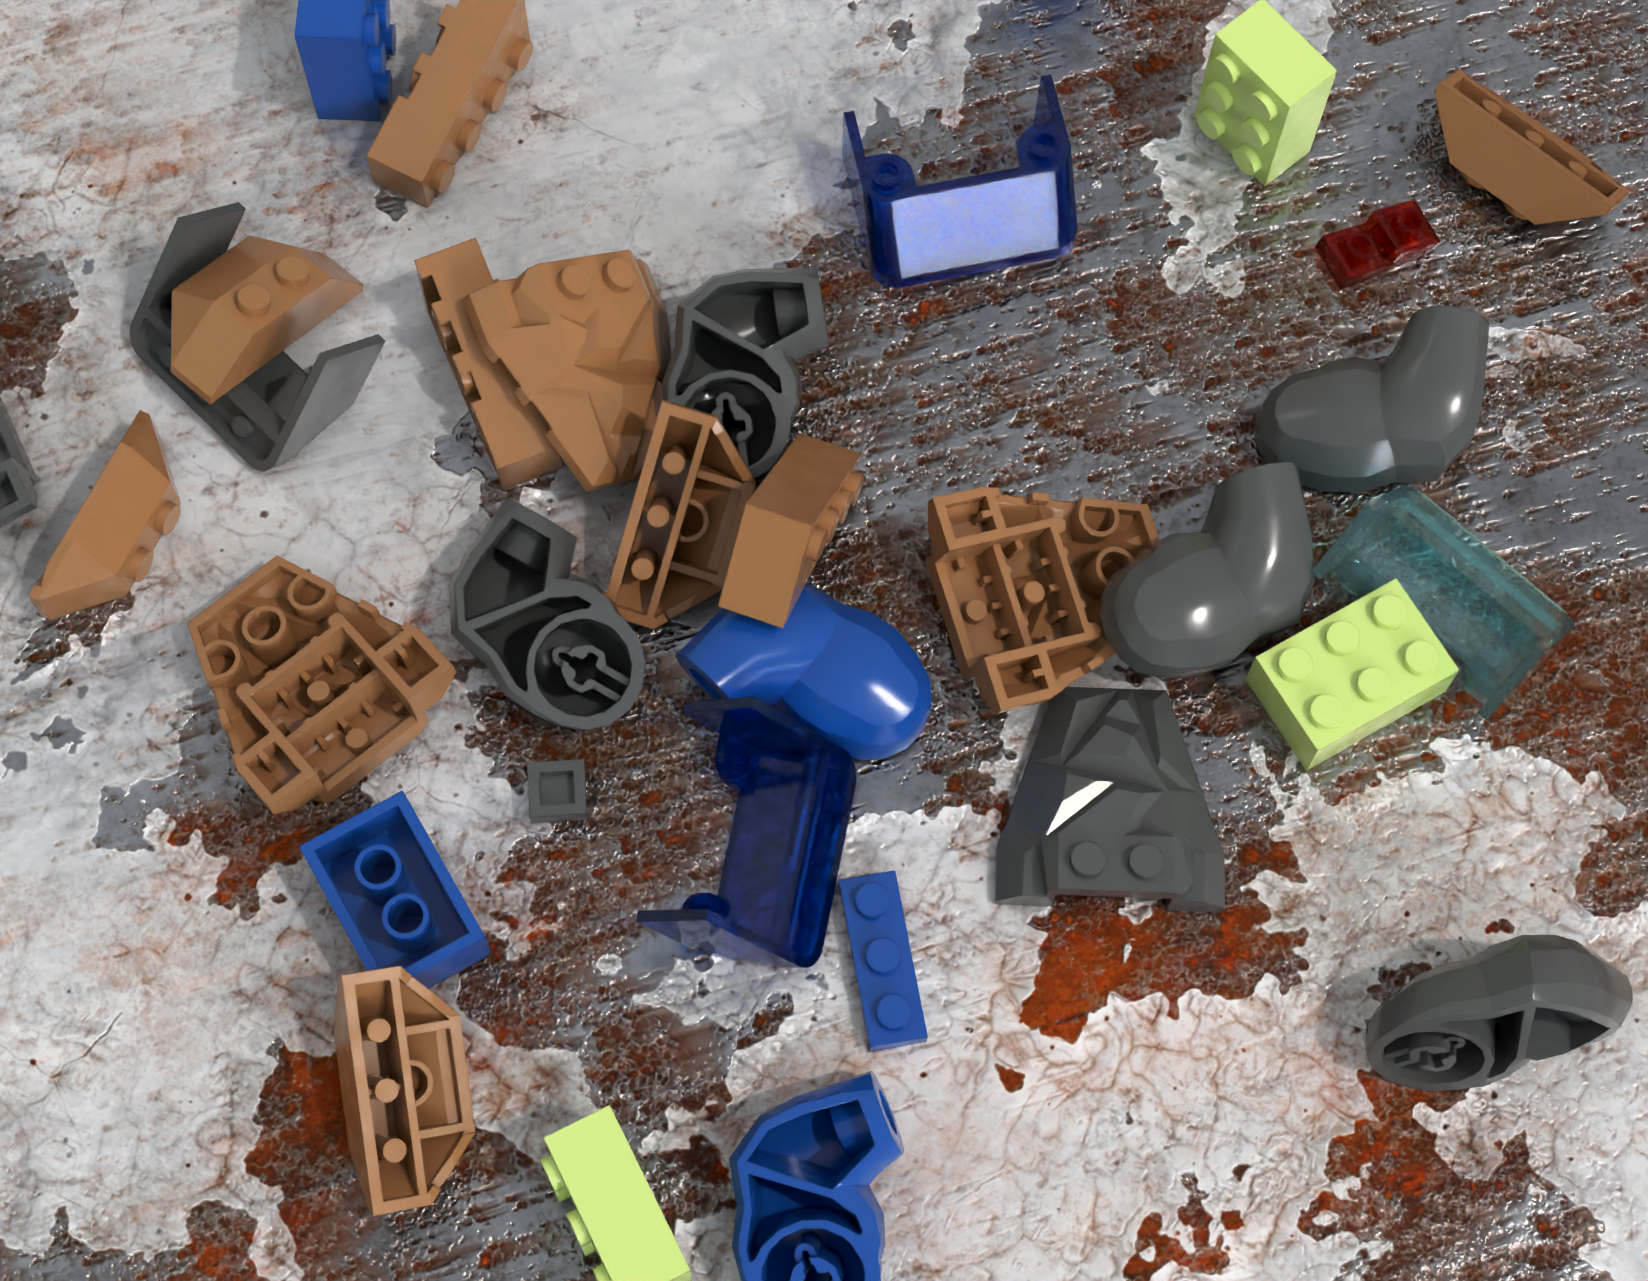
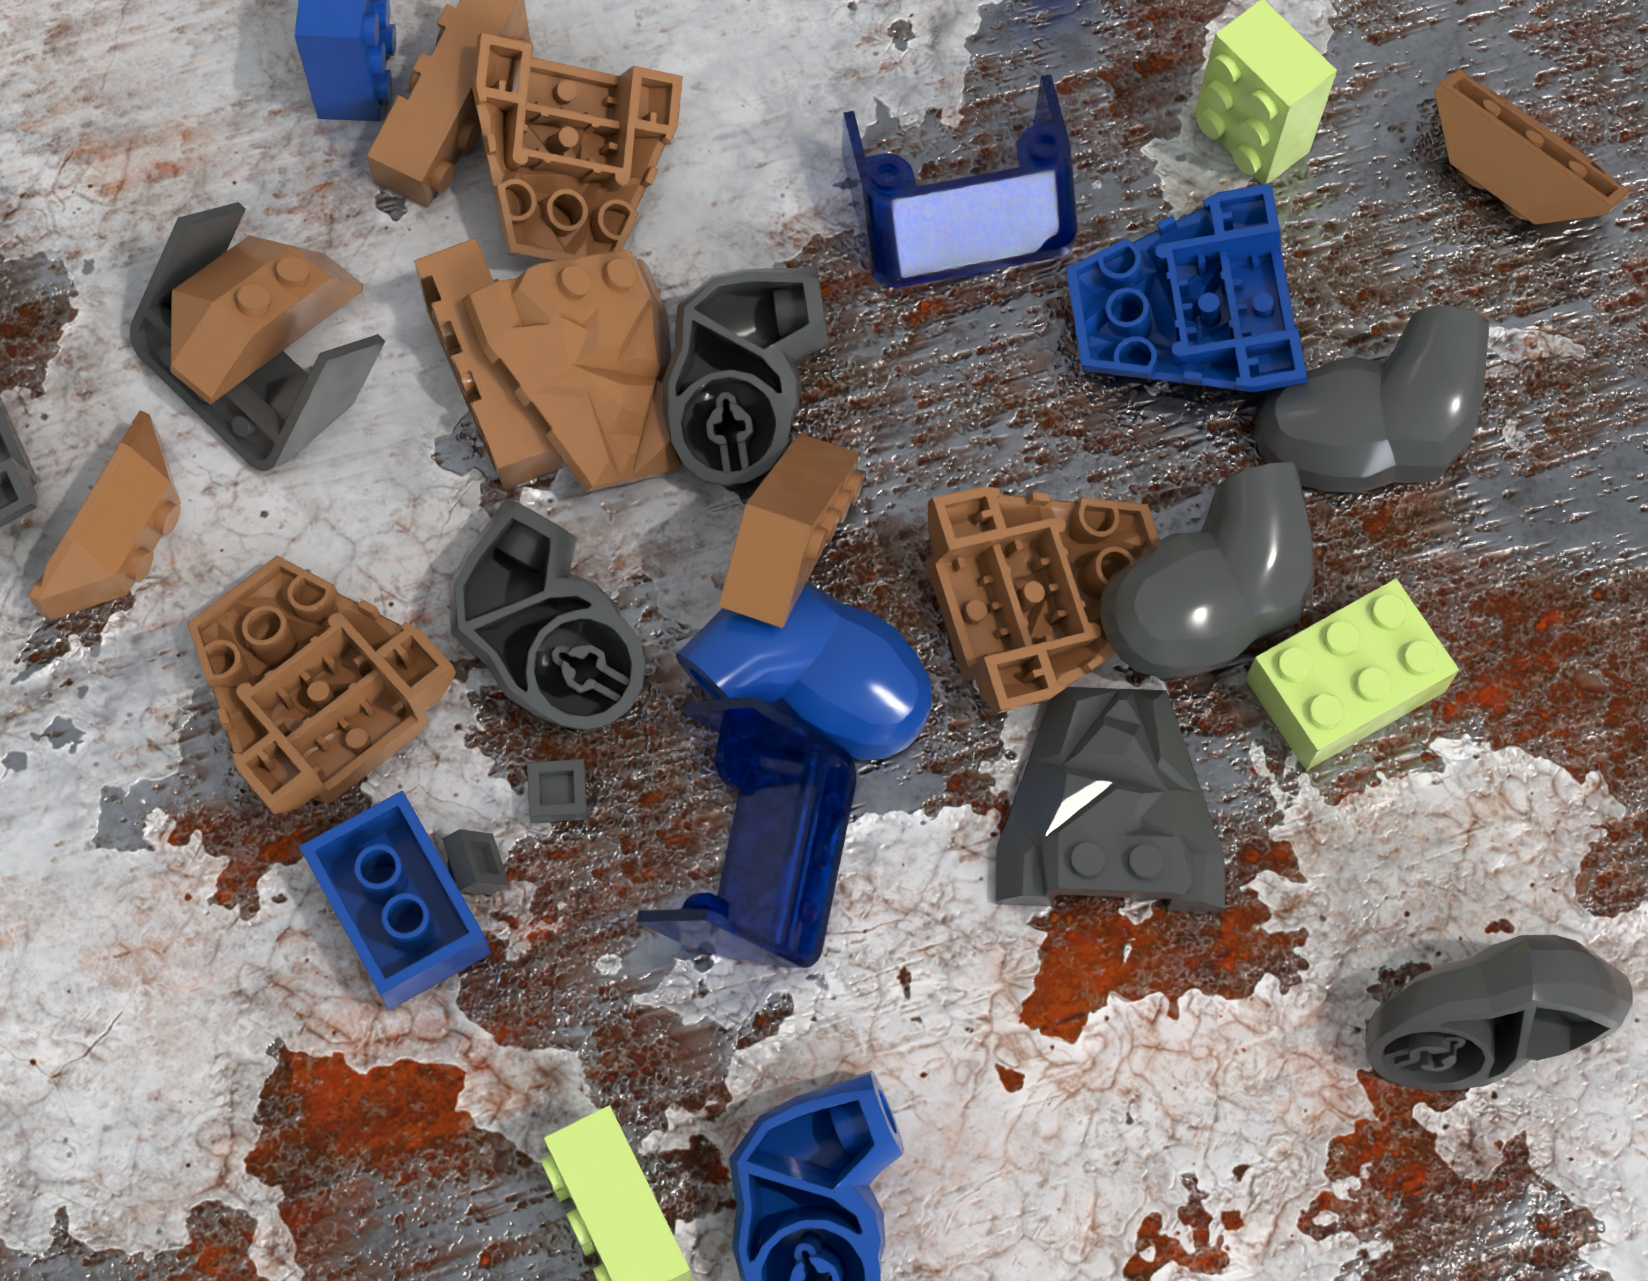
(401, 1086): medium nougat wedge -> none
(475, 862): none -> dark grey plate
(568, 147): none -> medium nougat wedge
(680, 518): medium nougat wedge -> none
(882, 961): blue plate -> none
(1193, 300): none -> blue wedge
(1377, 246): clear red slope -> none
(1459, 586): clear light blue windscreen -> none

